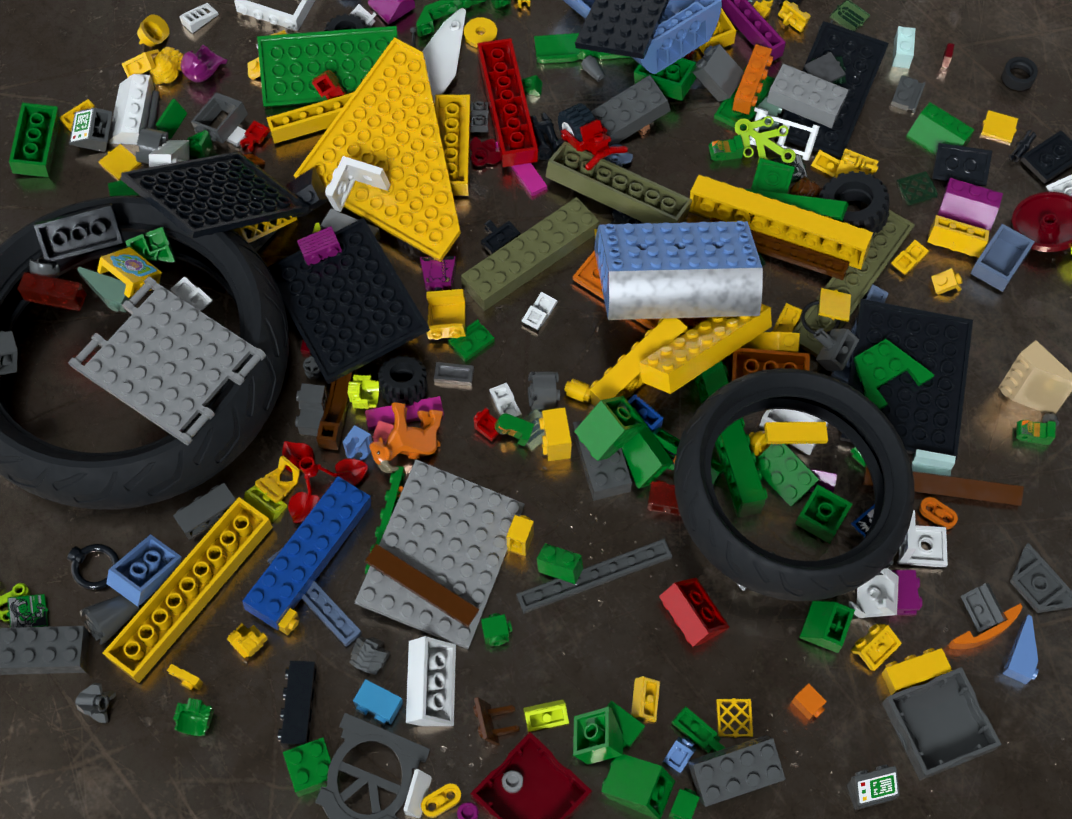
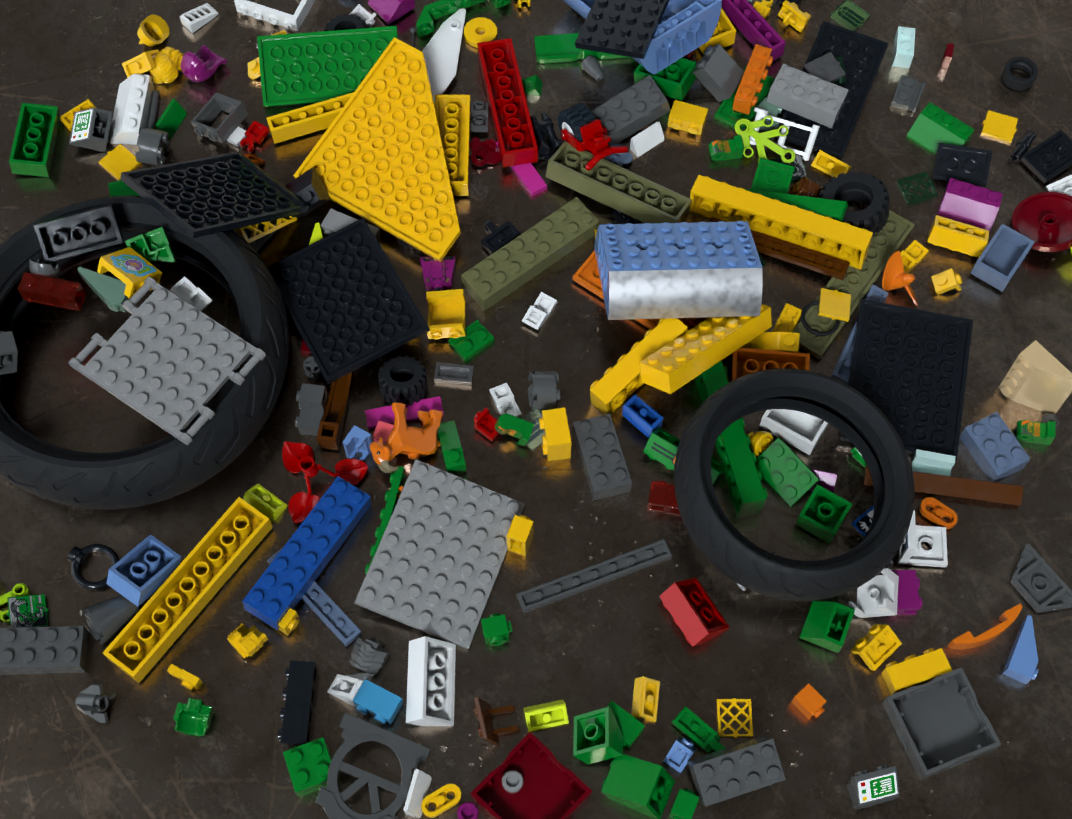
(169, 153): white wedge -> none
(200, 144): green slope -> none
(204, 511): dark grey brick -> none
(271, 482): yellow piece -> none
(319, 245): magenta brick -> none
(328, 85): red brick -> none
(347, 686): none -> white slope
(349, 172): white bracket -> none
(363, 392): neon yellow hair -> none
(422, 585): reddish brown tile -> none
(451, 448): none -> green slope
(560, 563): green brick -> none
(578, 390): yellow brick -> none
(609, 427): green slope -> none
(646, 457): green slope -> none
(647, 139): none -> white slope
(687, 117): none -> yellow brick
(796, 432): yellow tile -> none
(836, 348): dark grey brick -> none
(856, 162): yellow hinge -> none
(883, 364): green wing -> none
(895, 277): none -> orange piece
(983, 608): dark grey plate -> none
(994, 447): none -> sand blue piece

